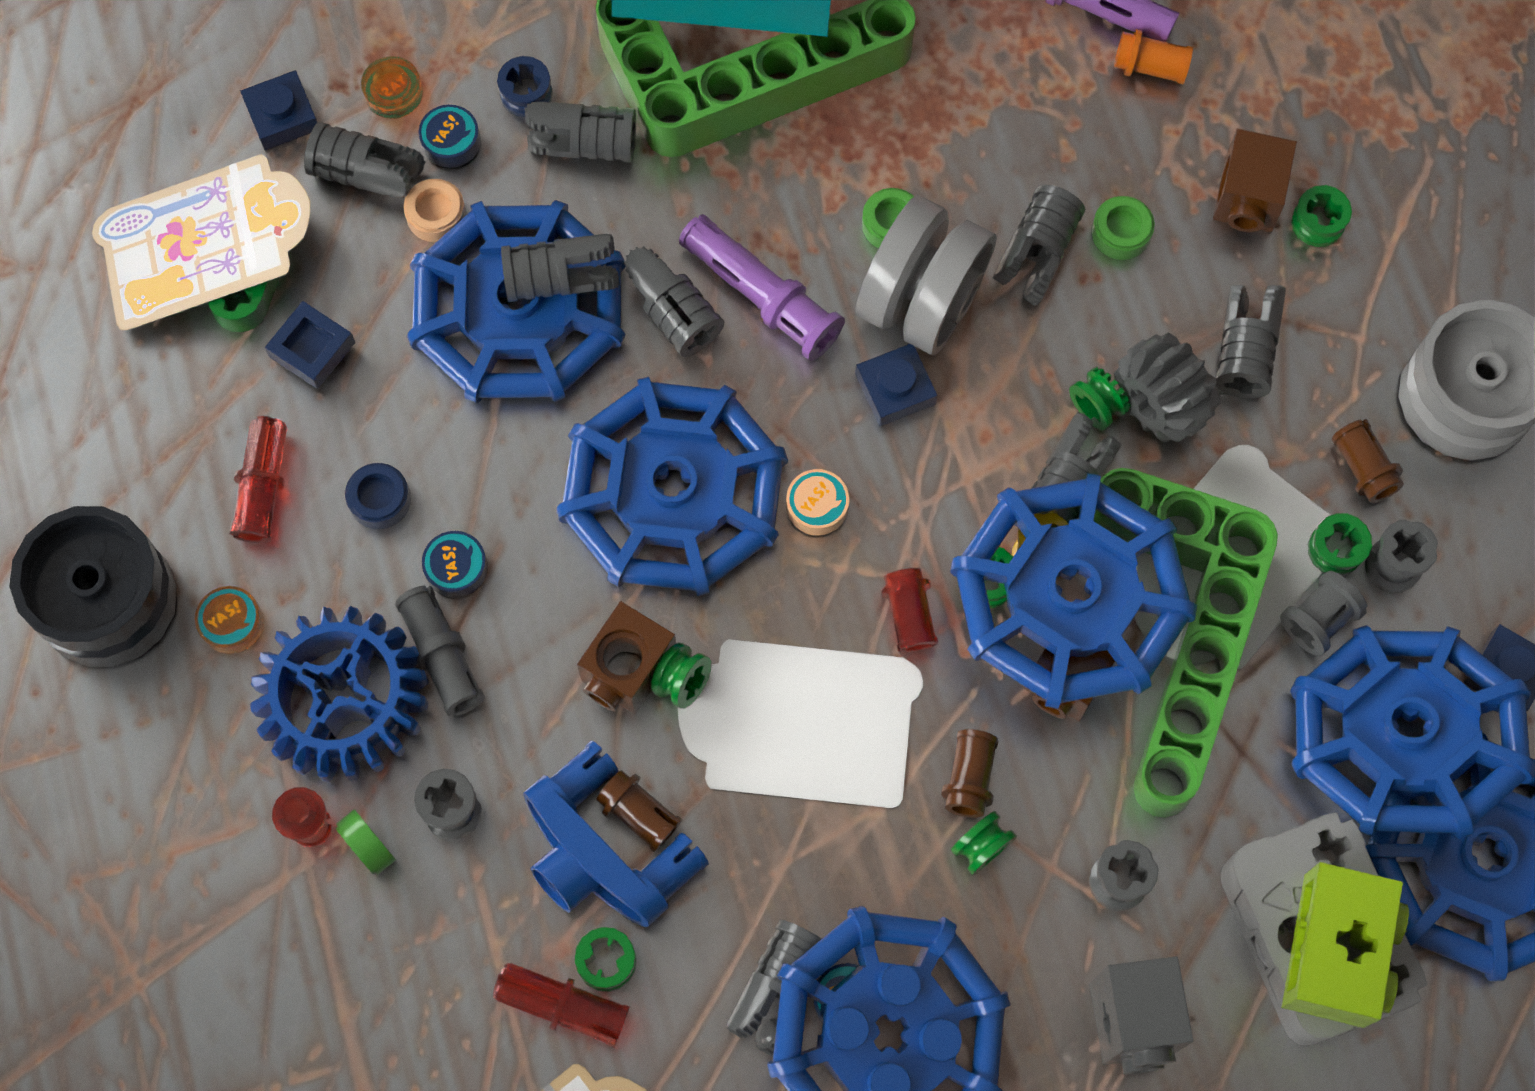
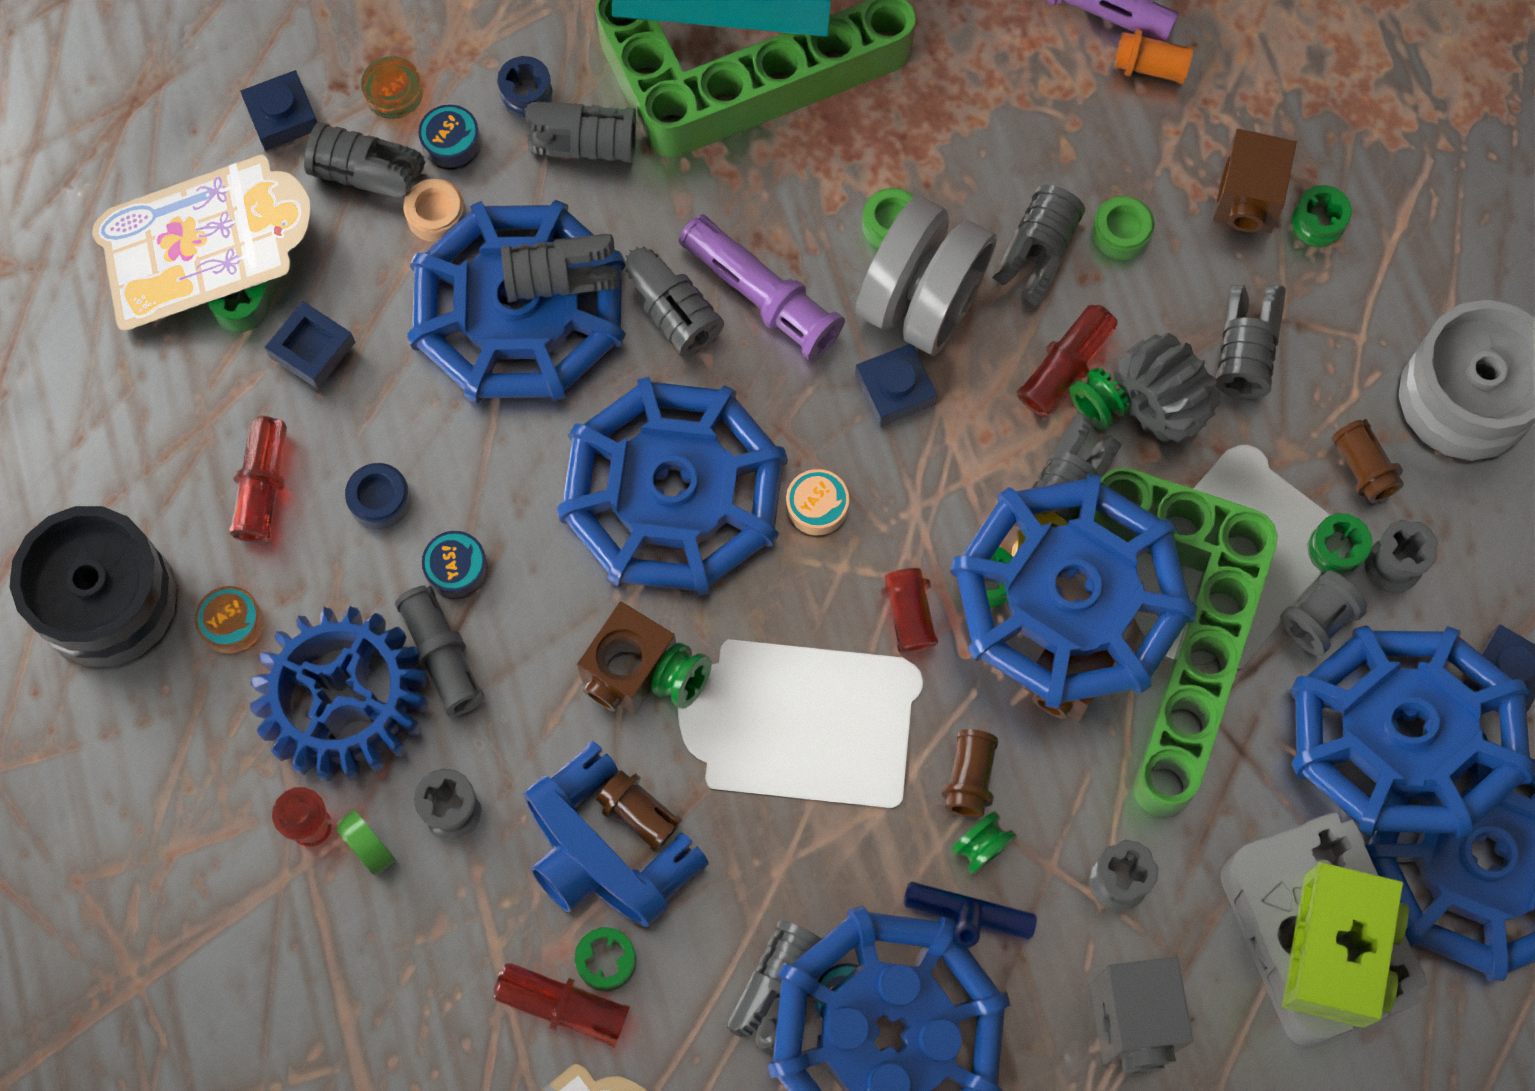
(969, 913): none -> clear blue piece
(1067, 360): none -> clear red axle

